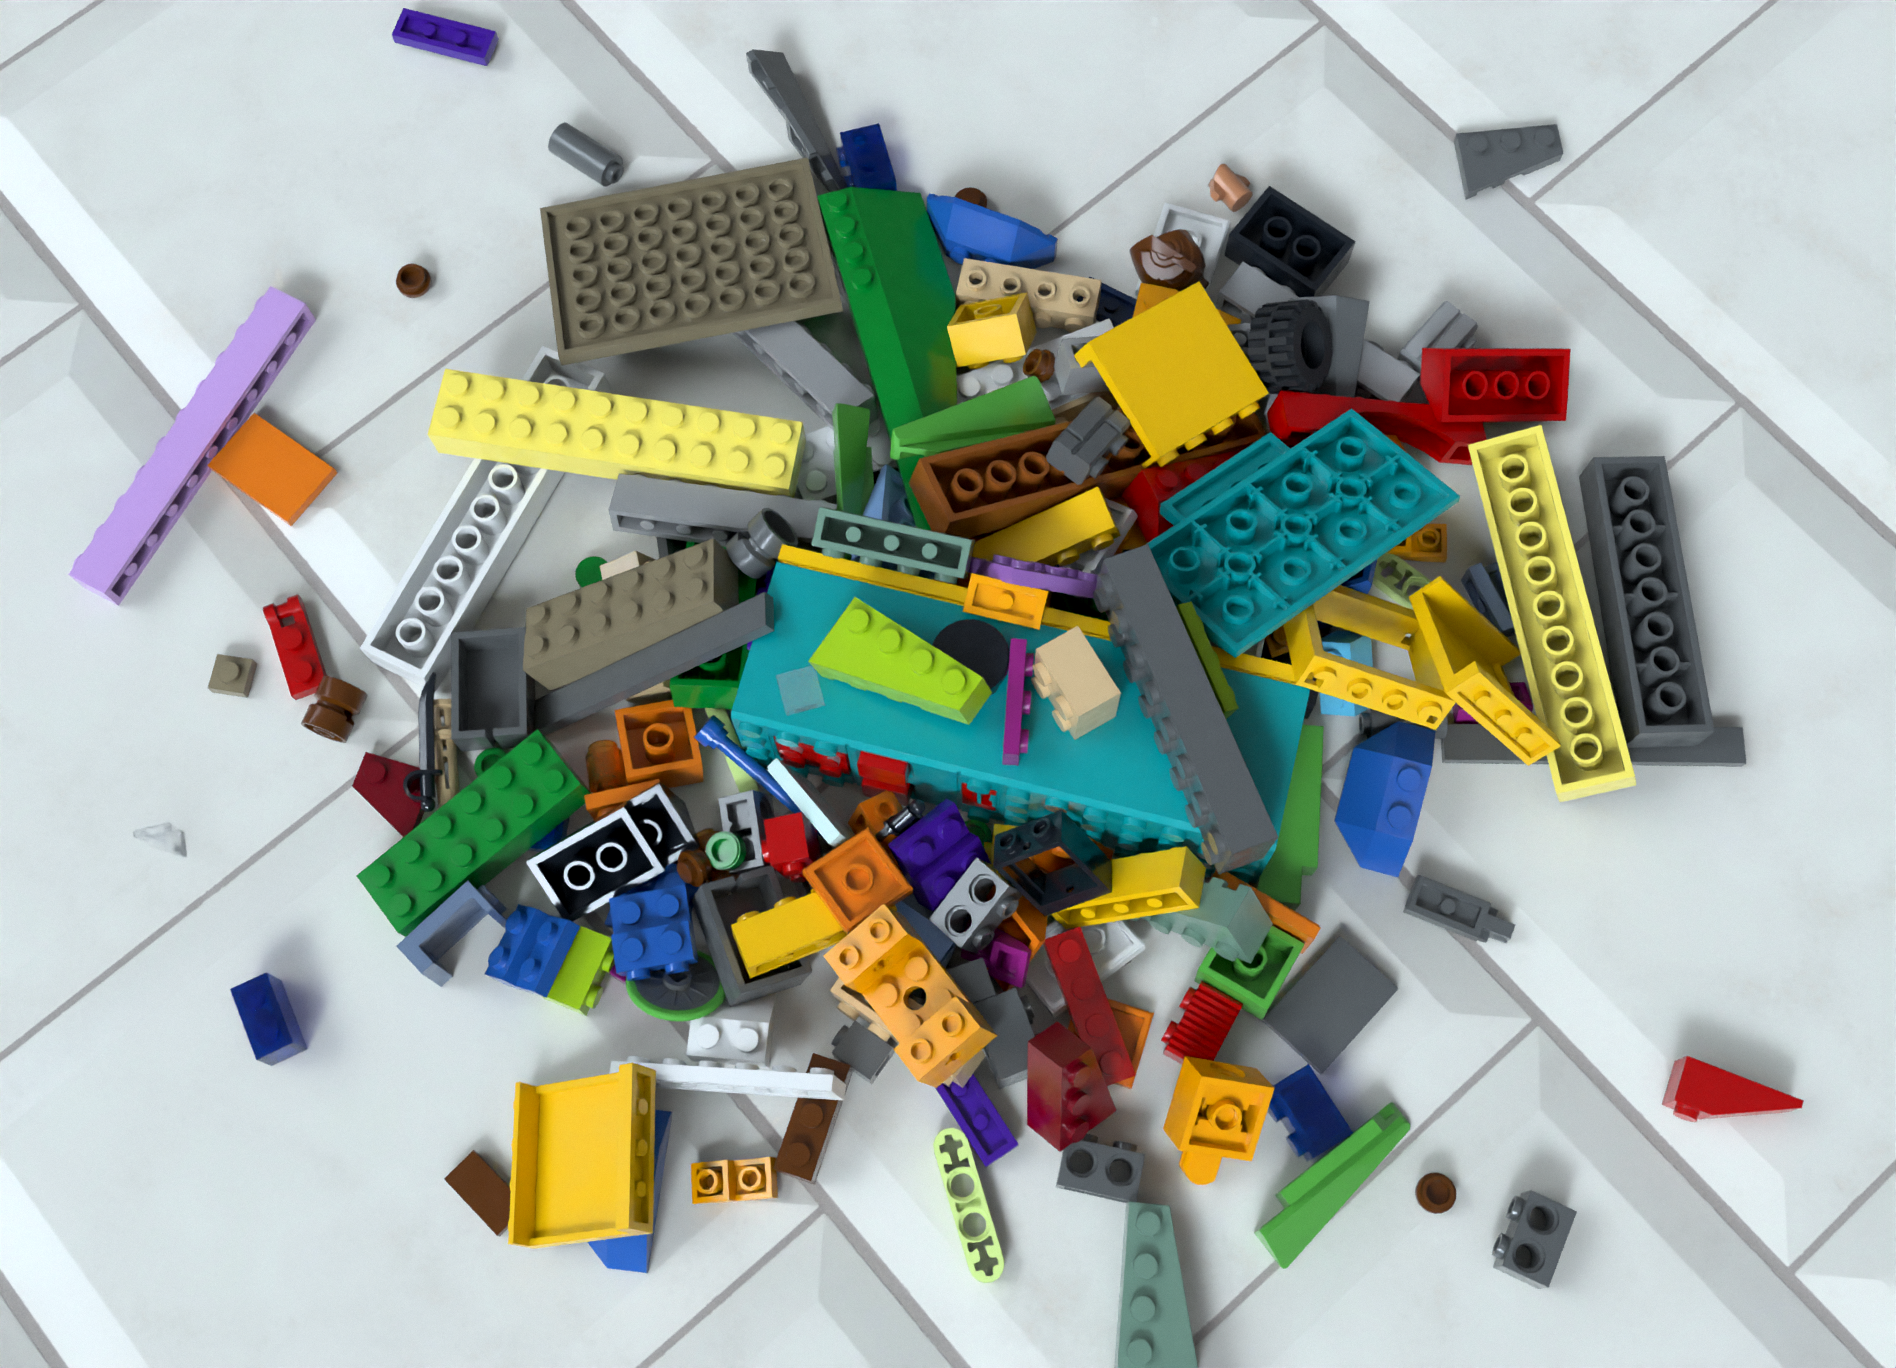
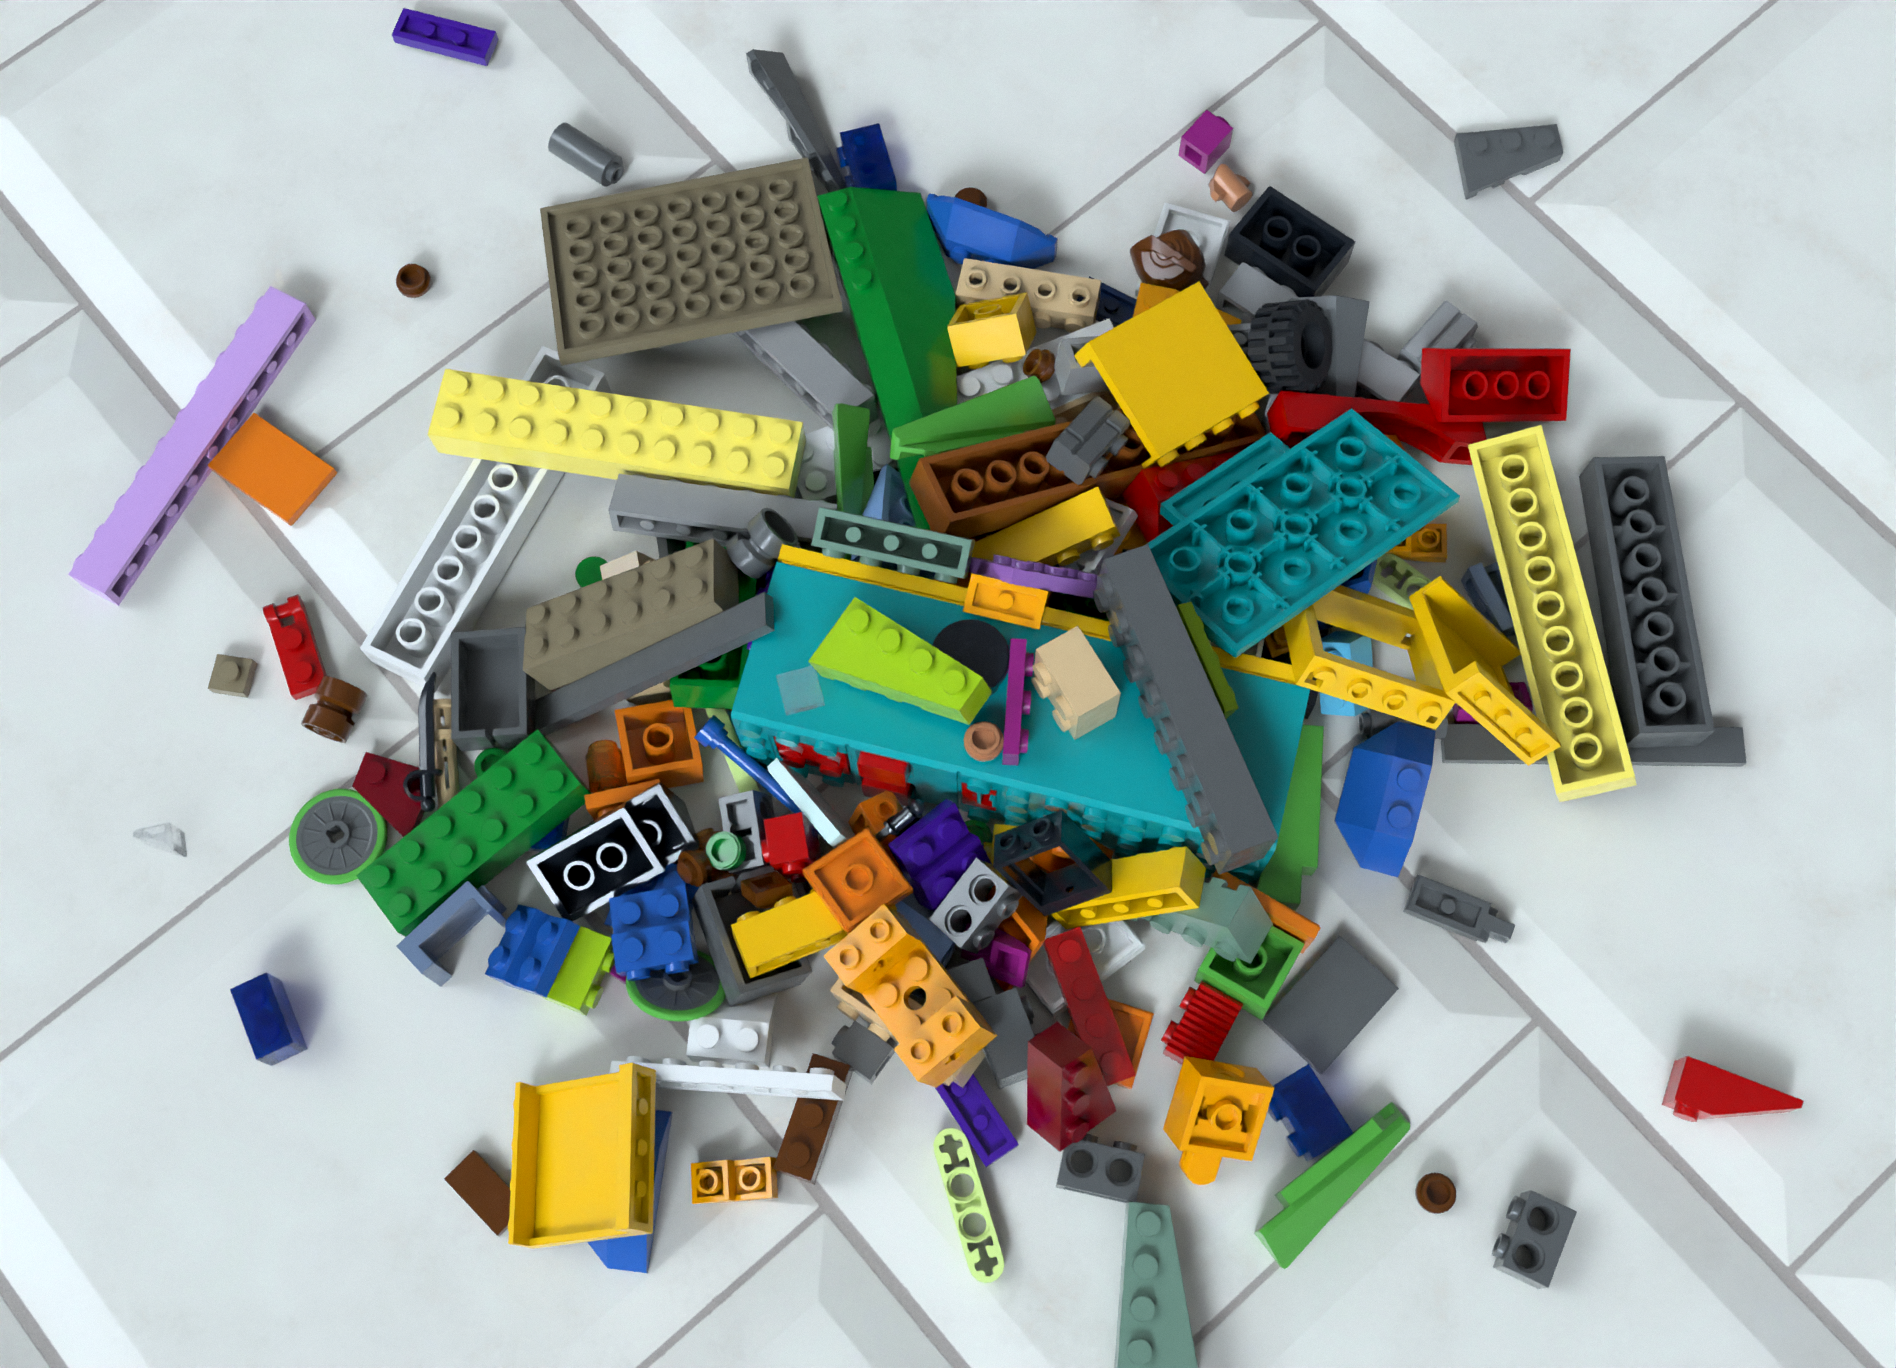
(327, 815): none -> dark grey wheel
(766, 889): none -> reddish brown plate
(983, 741): none -> nougat plate
(1205, 141): none -> magenta brick

